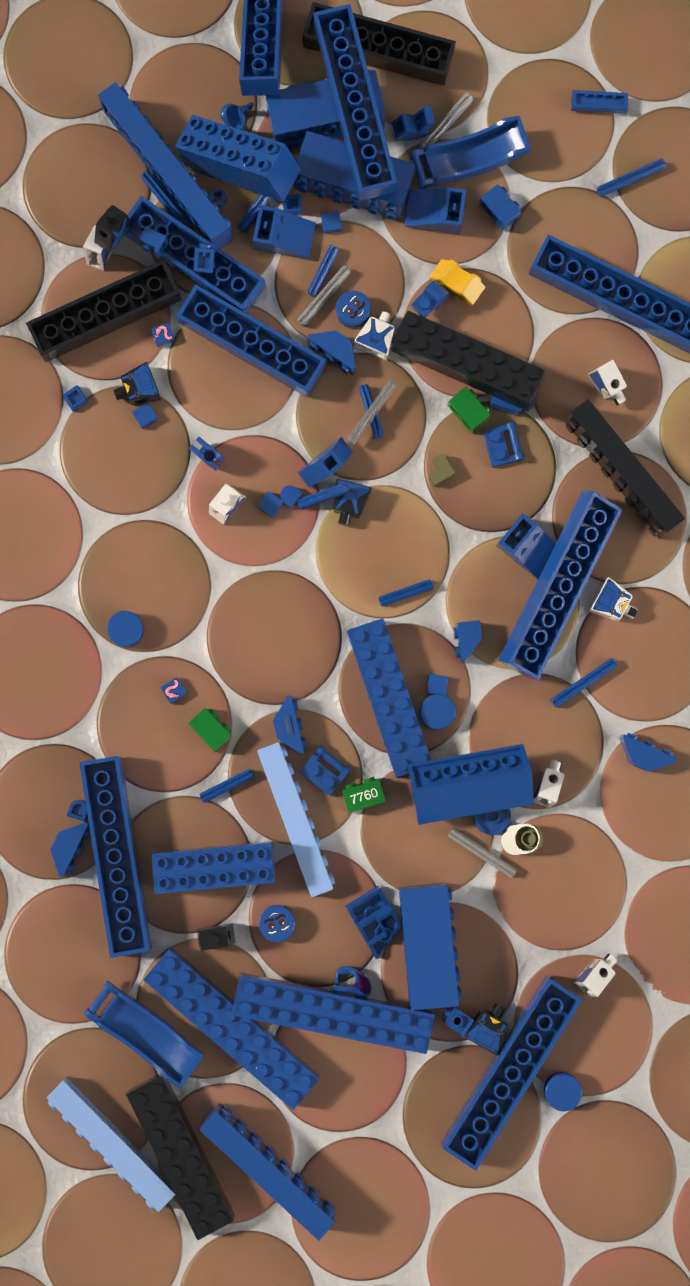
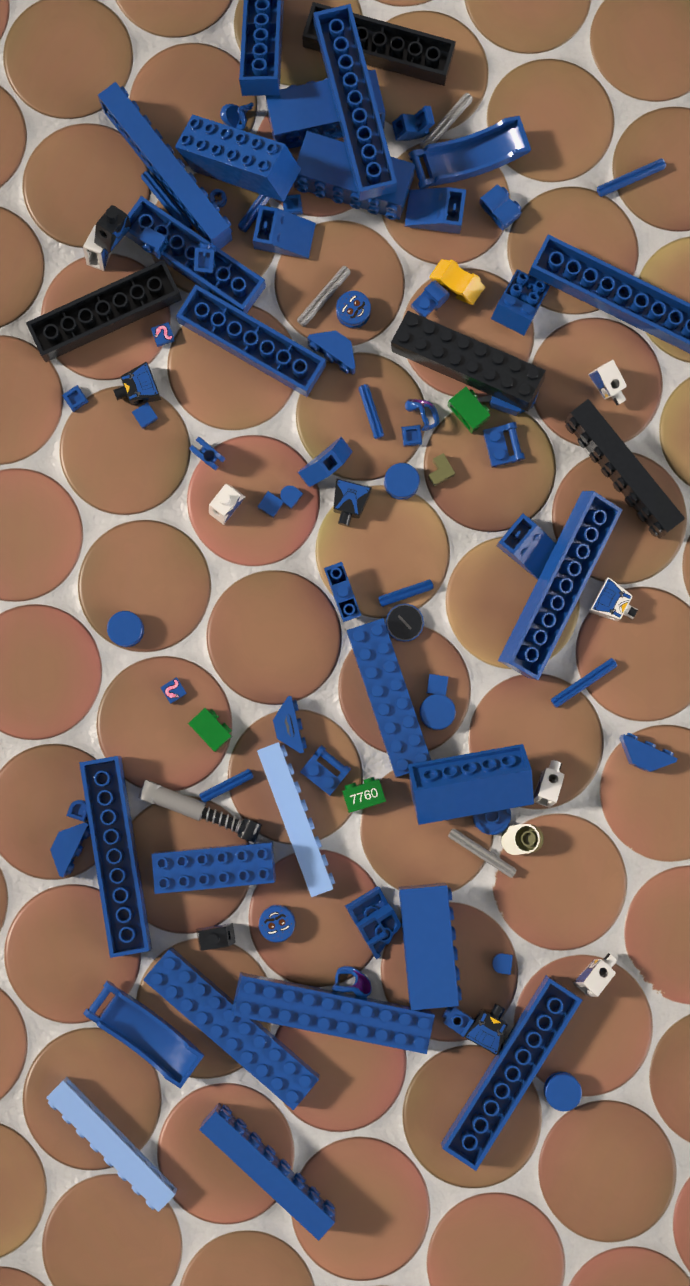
(181, 1156): black brick -> none
(197, 810): none -> piece
(323, 270): blue axle -> none
(323, 496): blue axle -> none
(331, 222): blue tile -> none
(342, 592): none -> blue slope
(371, 412): light grey axle -> none
(376, 336): torso -> none
(401, 481): none -> blue head
(404, 622): none -> black tile
(411, 435): none -> blue tile
(413, 405): none -> blue piece
(468, 638): blue slope -> none
(502, 963): none -> blue tile
(520, 302): none -> blue slope
(599, 101): blue plate -> none

